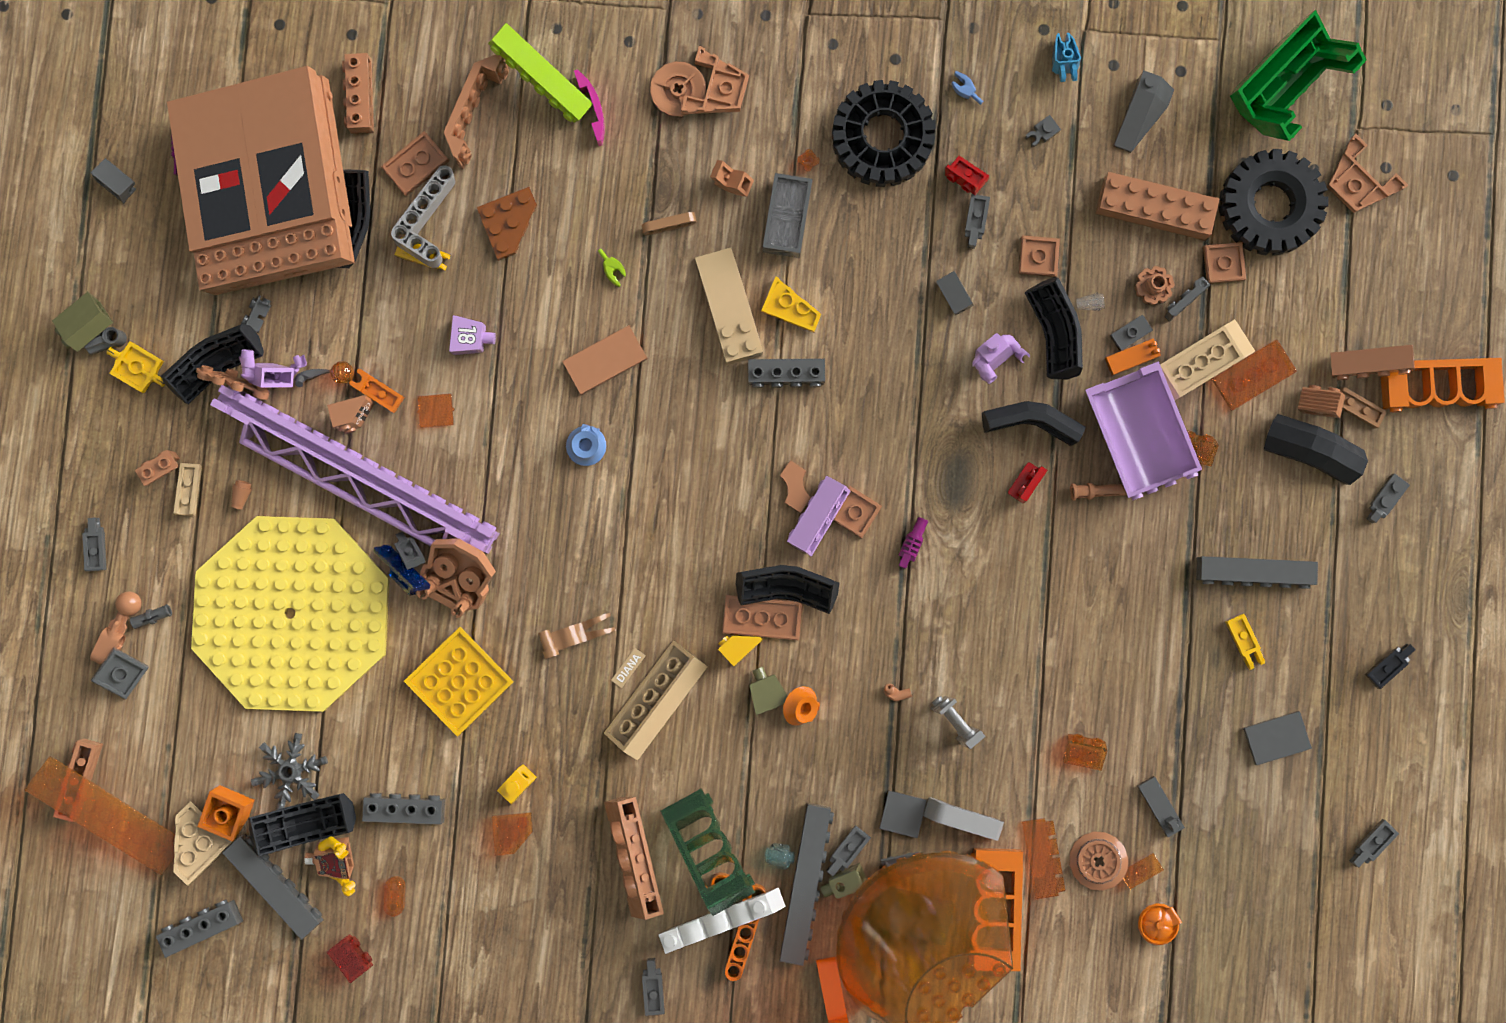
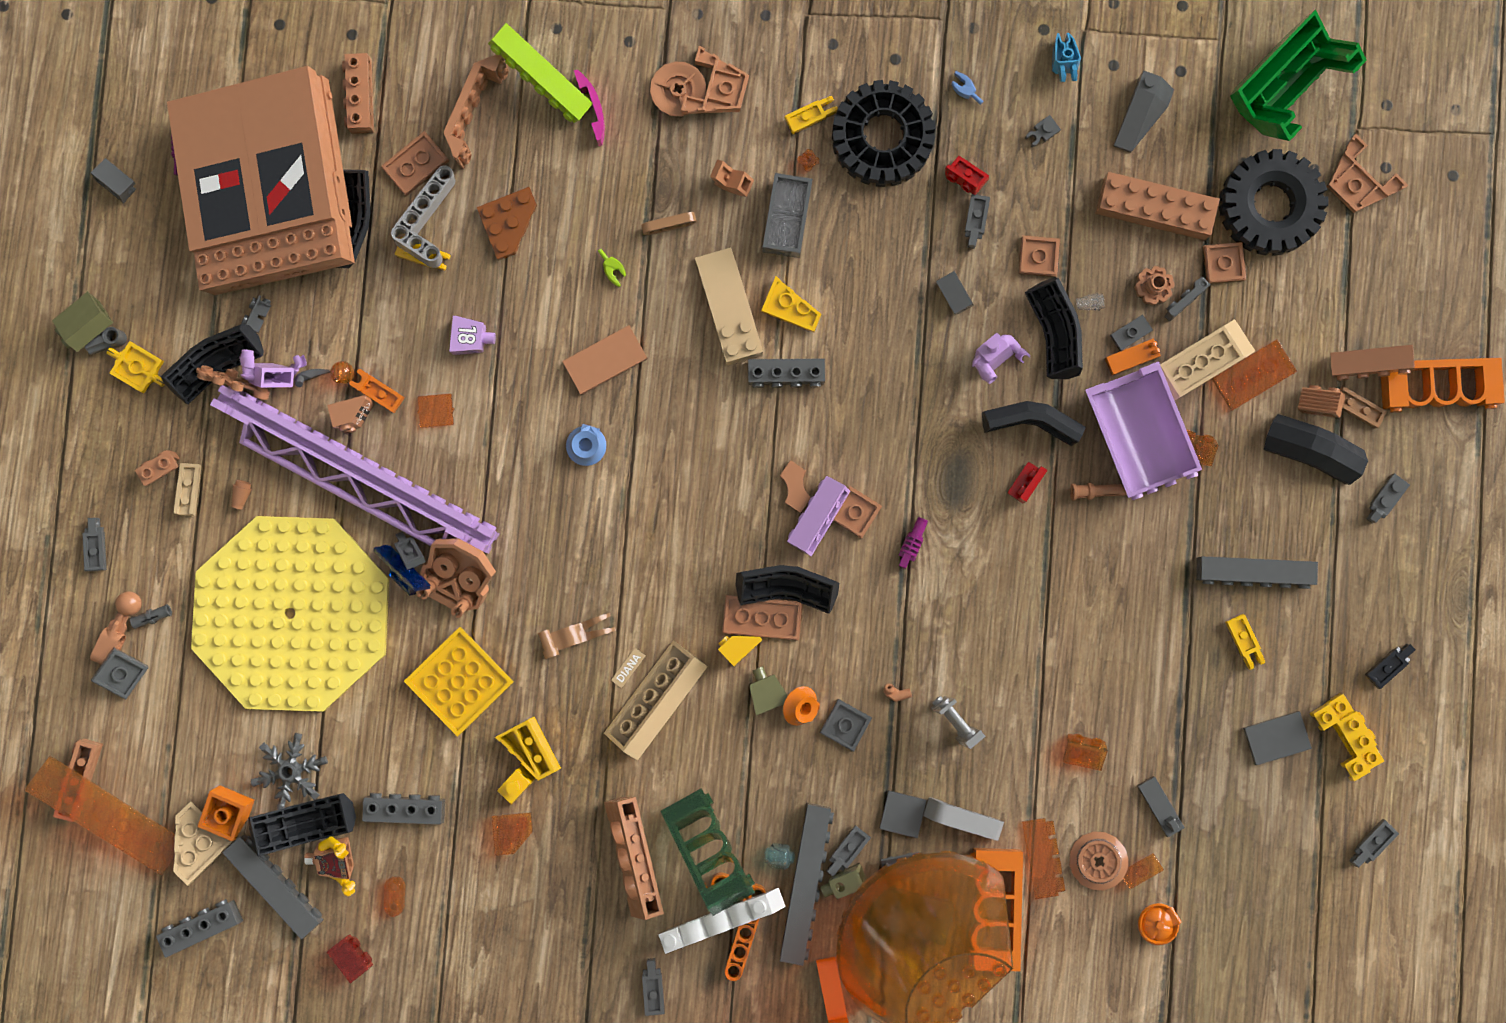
(530, 748): none -> yellow wedge
(809, 115): none -> yellow hinge
(845, 725): none -> dark grey tile
(1352, 732): none -> yellow bracket

